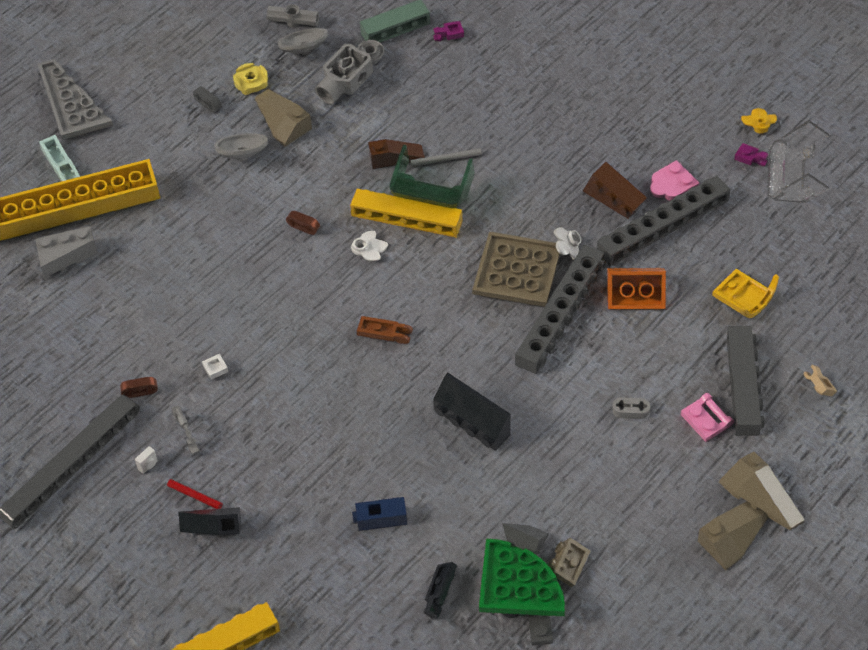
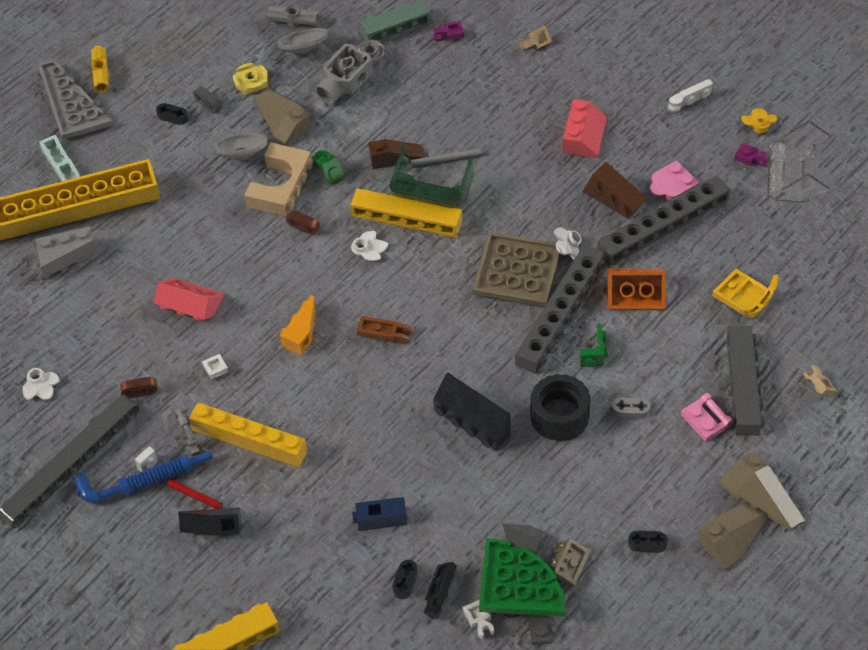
(42, 386): none -> white plate
(100, 69): none -> yellow piece
(140, 480): none -> blue piece
(172, 114): none -> black beam
(187, 298): none -> coral slope
(248, 434): none -> yellow brick
(280, 198): none -> tan arch
(299, 331): none -> light orange slope
(329, 164): none -> green bracket
(408, 580): none -> black beam
(478, 618): none -> white plate
(537, 38): none -> tan plate
(565, 388): none -> black tyre
(584, 129): none -> coral slope
(595, 357): none -> green bracket
(647, 541): none -> black beam
(690, 95): none -> white hinge

